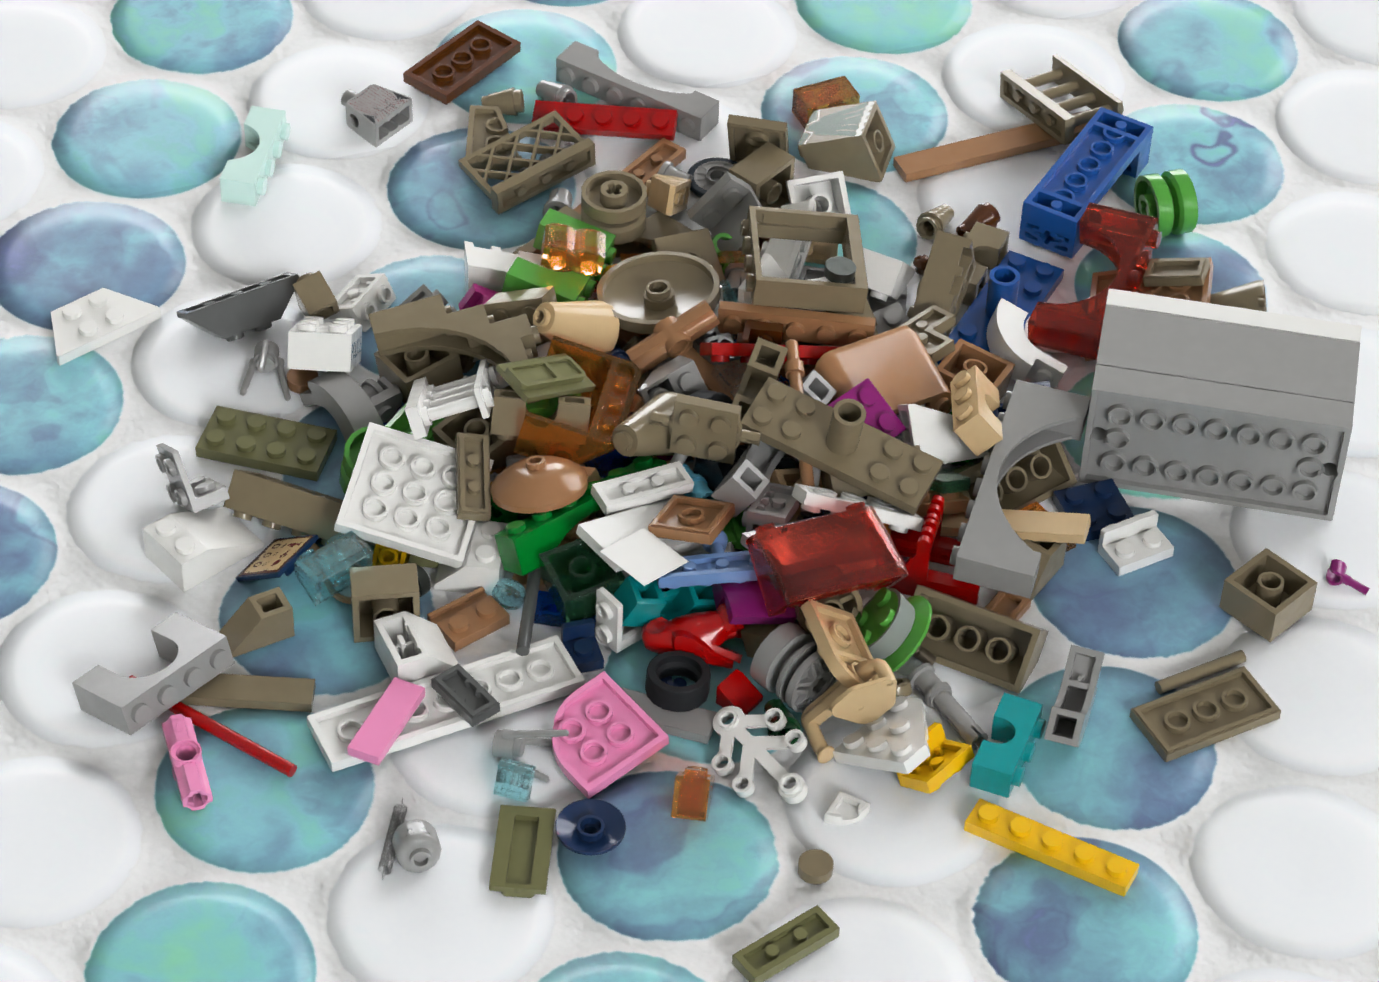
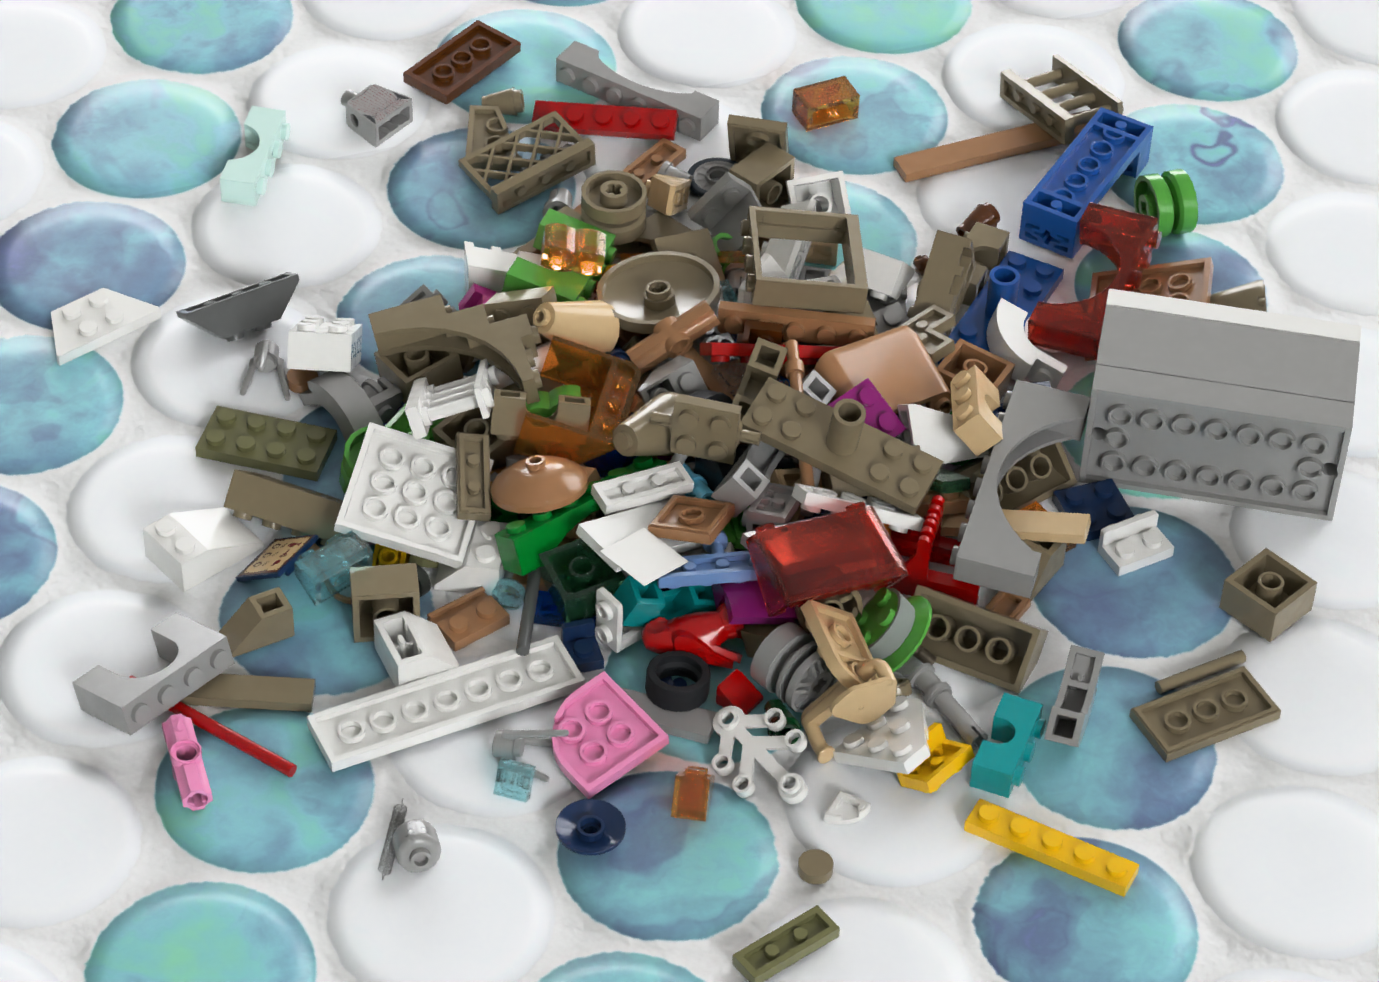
(191, 494): light grey bracket -> none
(315, 296): dark tan slope -> none
(364, 296): white bracket -> none
(386, 721): bright pink tile -> none
(465, 695): dark grey plate -> none
(522, 851): olive piece -> none
(545, 377): olive piece -> none
(556, 92): light grey cone -> none
(839, 269): pearl dark grey tile -> none
(849, 141): dark tan slope -> none
(934, 220): dark tan cone -> none
(1176, 272): dark tan tile -> none
(1337, 576): magenta hand -> none

